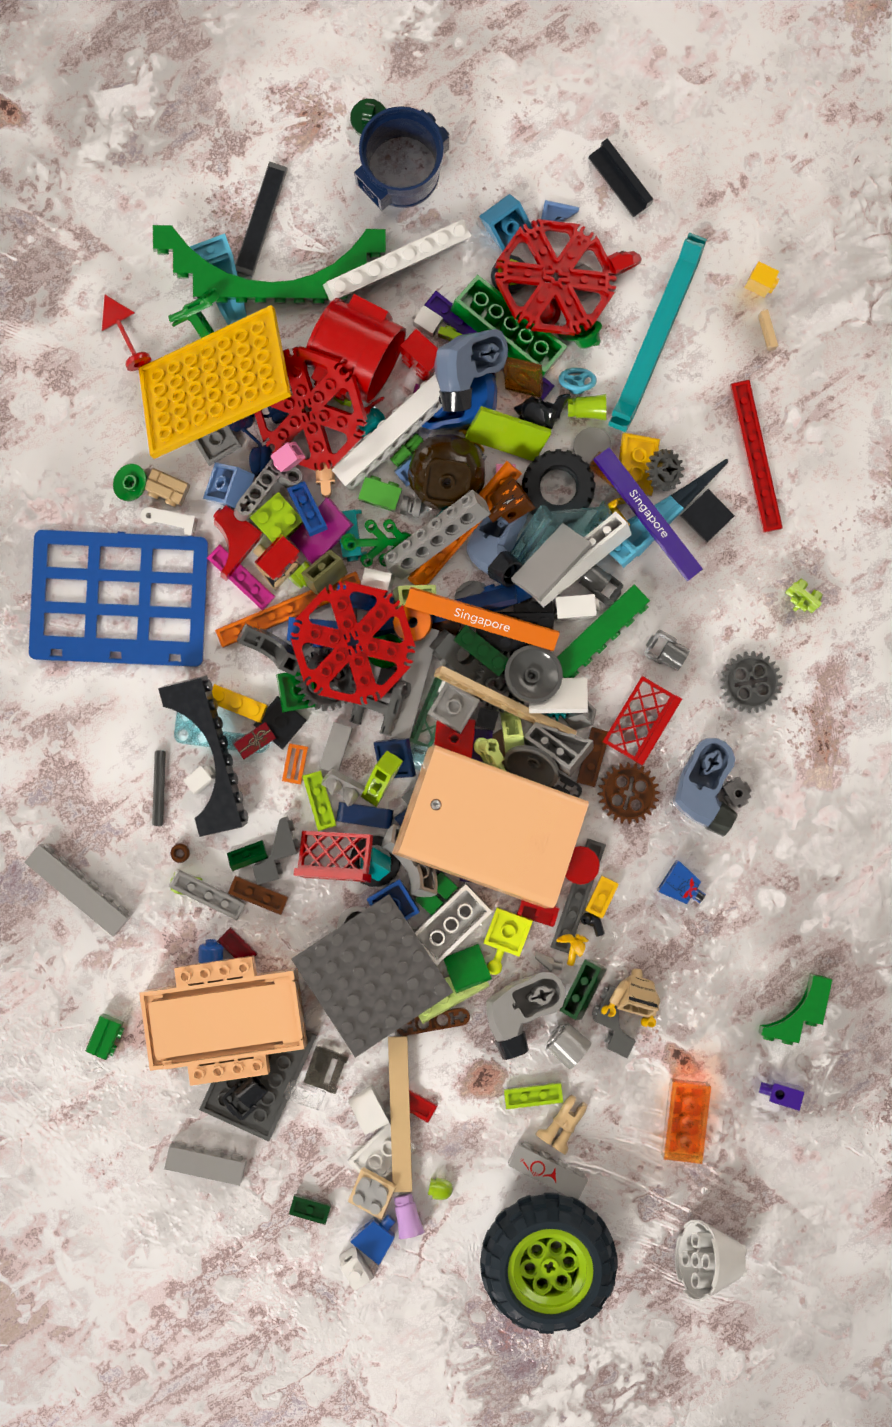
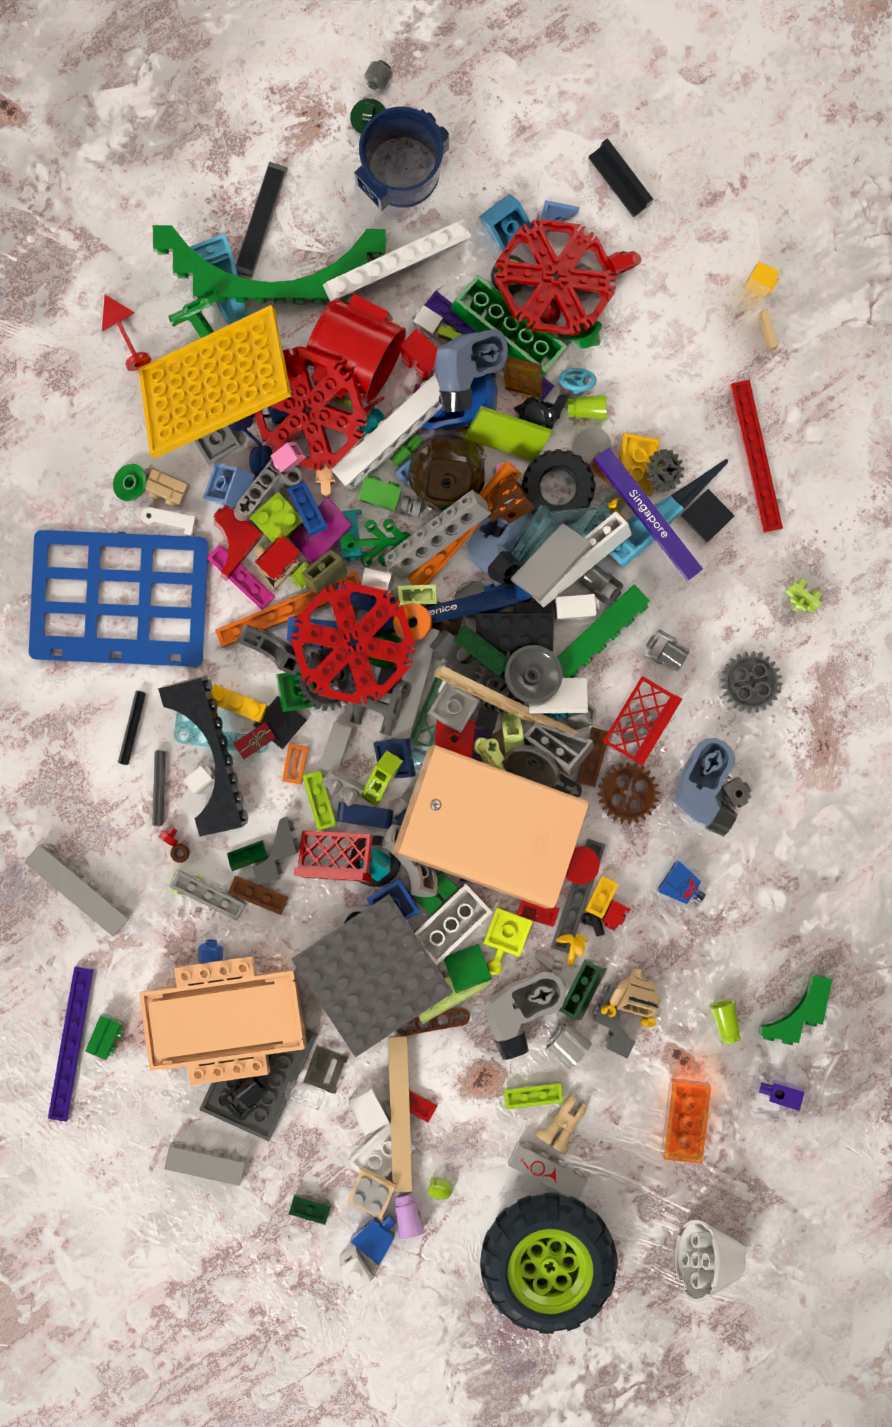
(70, 1044): none -> dark purple tile
(131, 728): none -> black axle
(169, 837): none -> red tile
(235, 944): dark red tile -> none
(378, 75): none -> dark grey head
(482, 618): orange tile -> none
(615, 915): none -> red brick
(658, 332): teal piece -> none
(726, 1020): none -> lime plant

